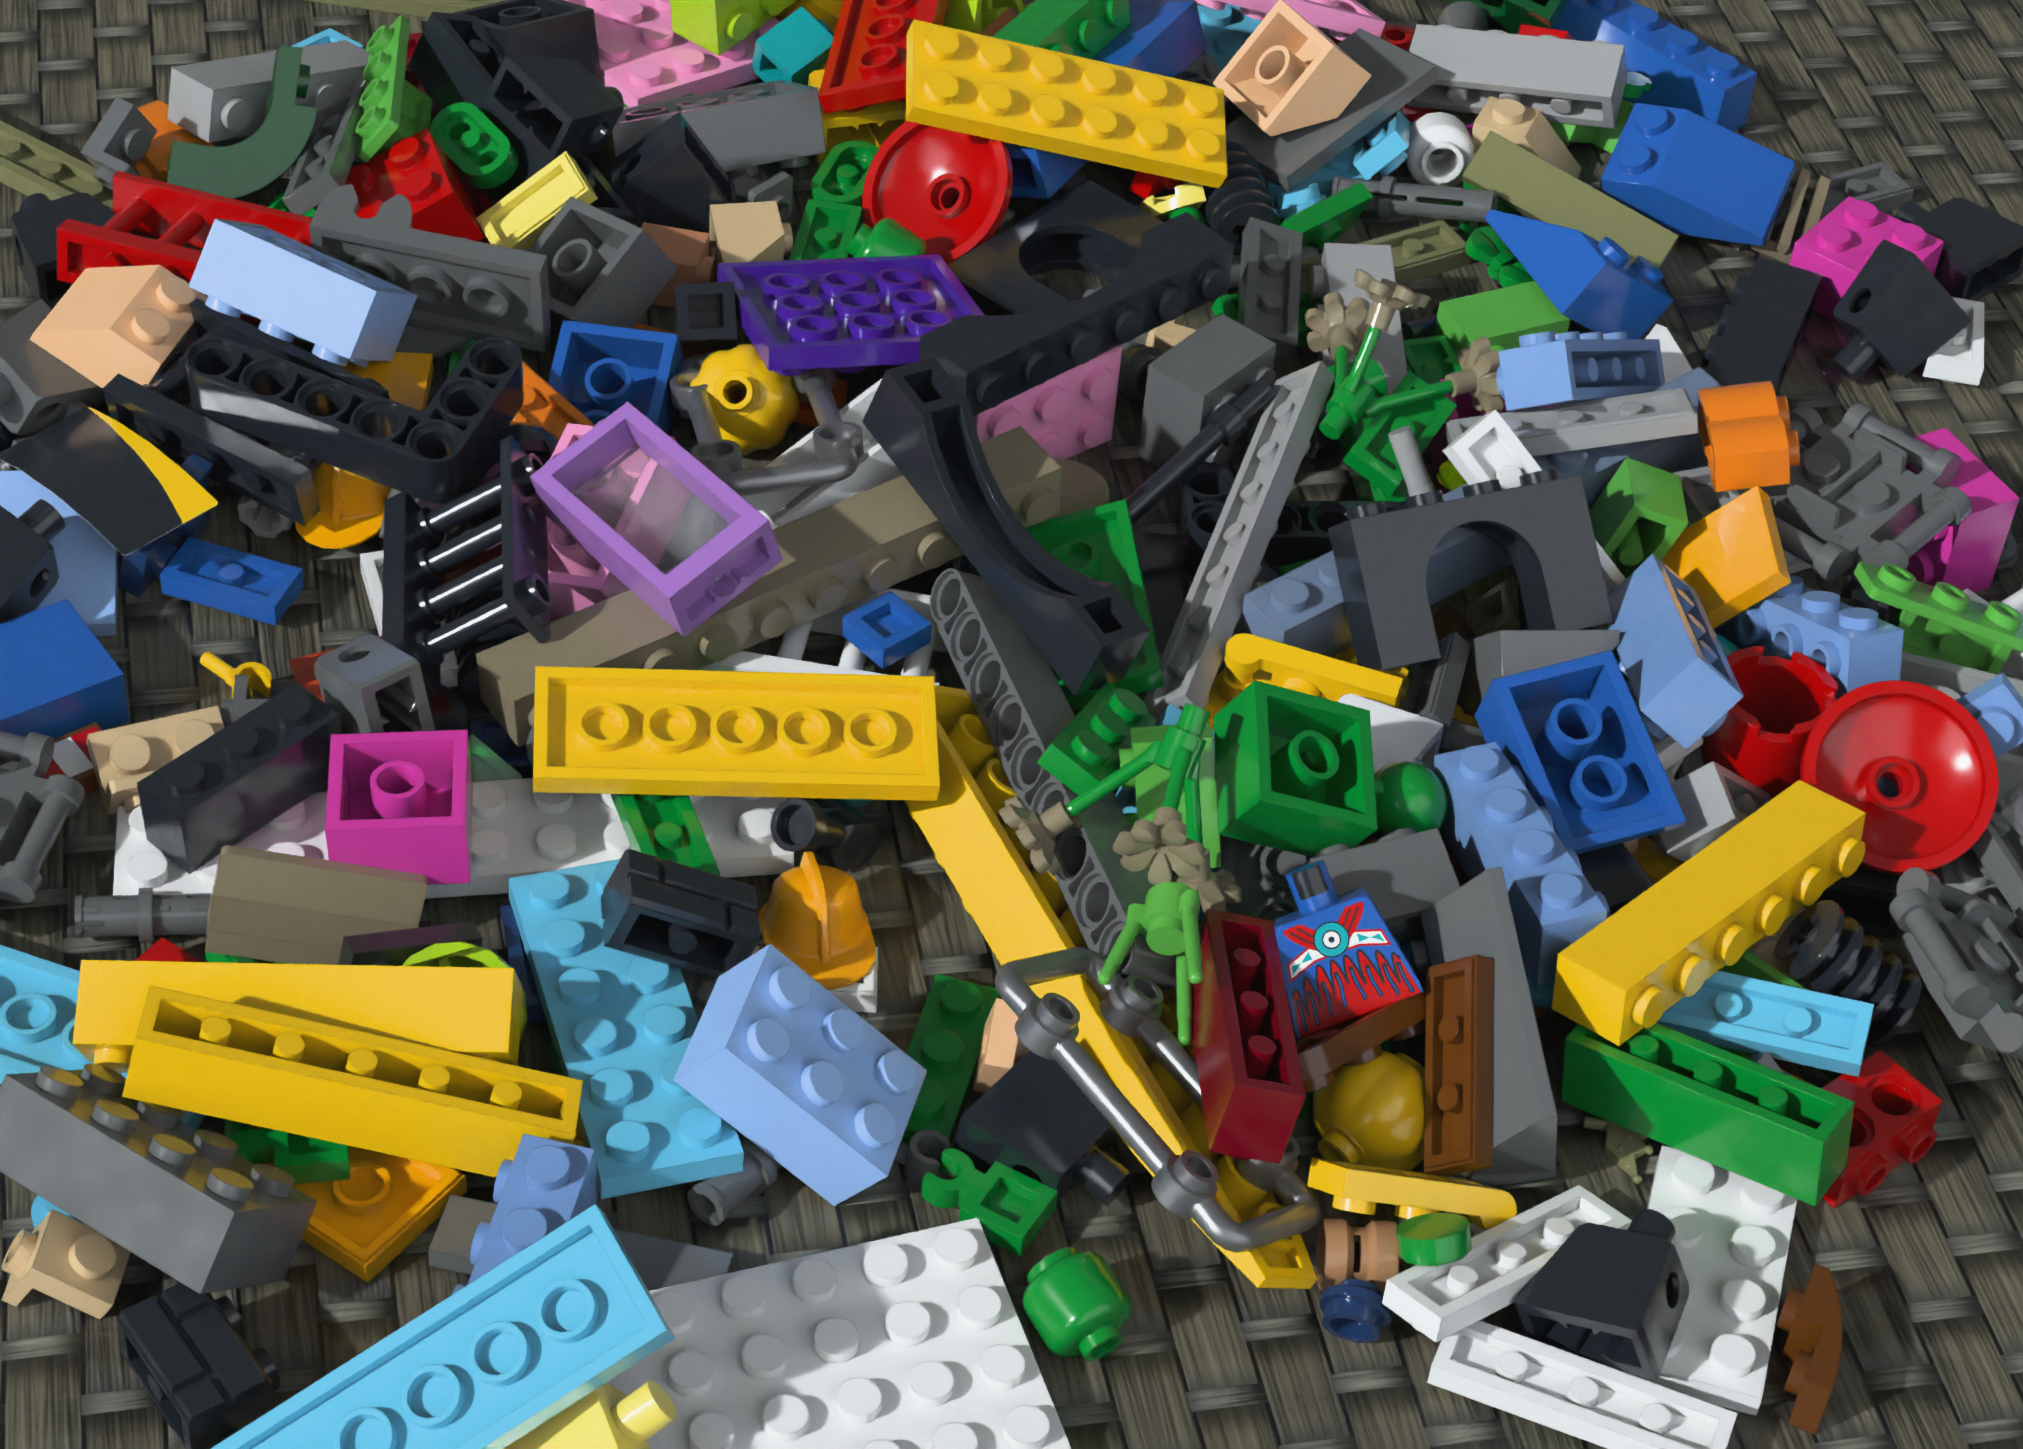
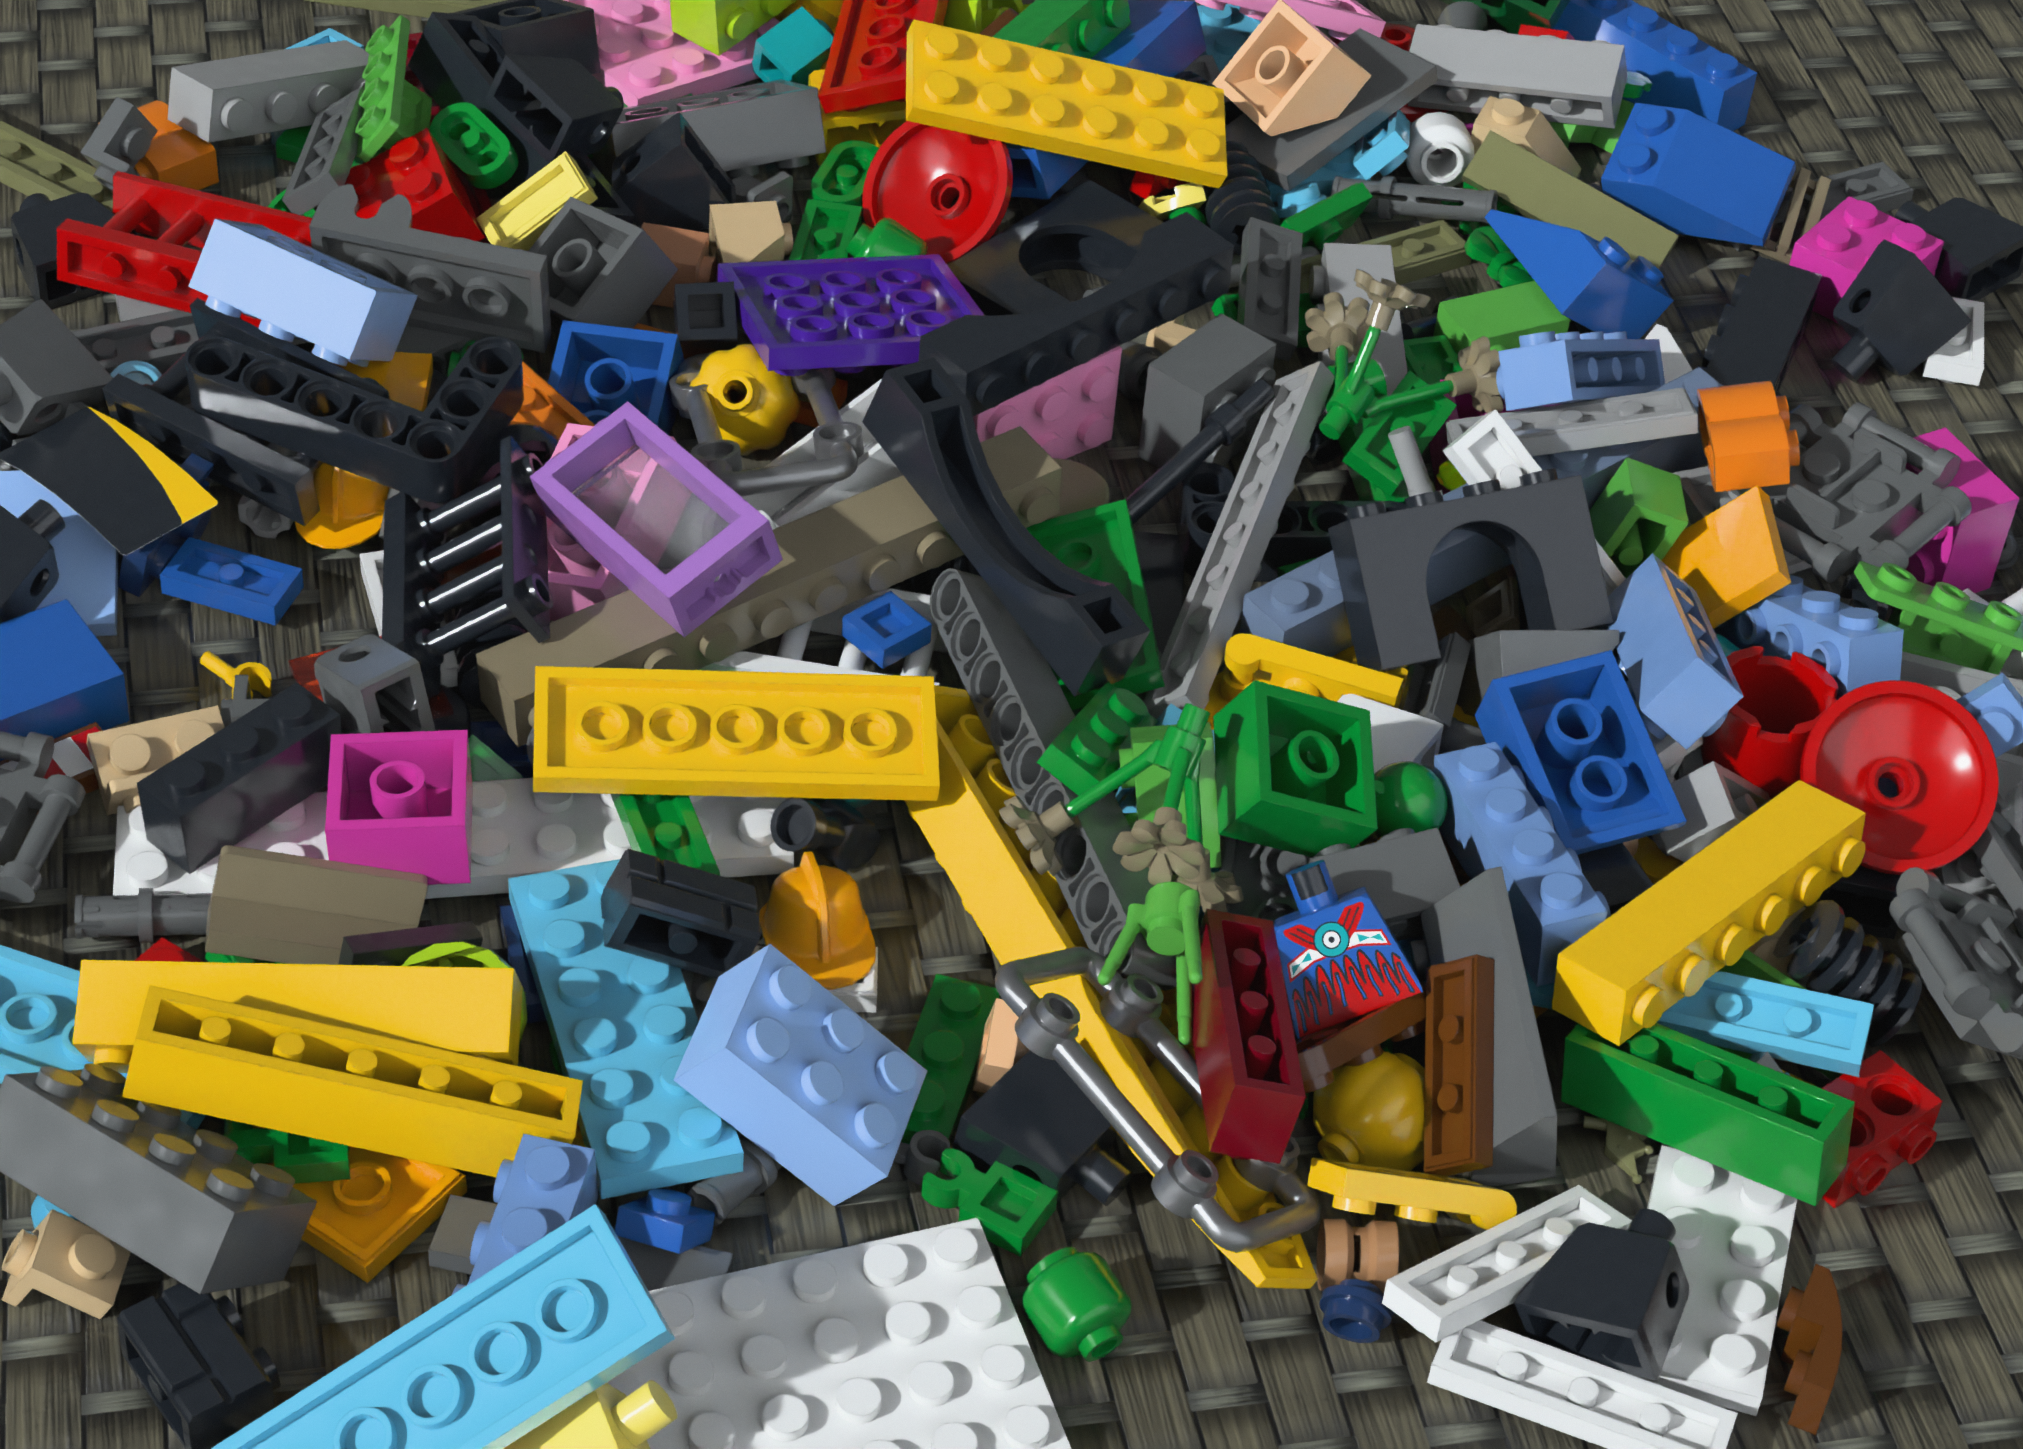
(119, 322): light nougat slope -> none
(264, 157): dark green arch -> none
(665, 1221): none -> blue plate
(1434, 1239): green tile -> none

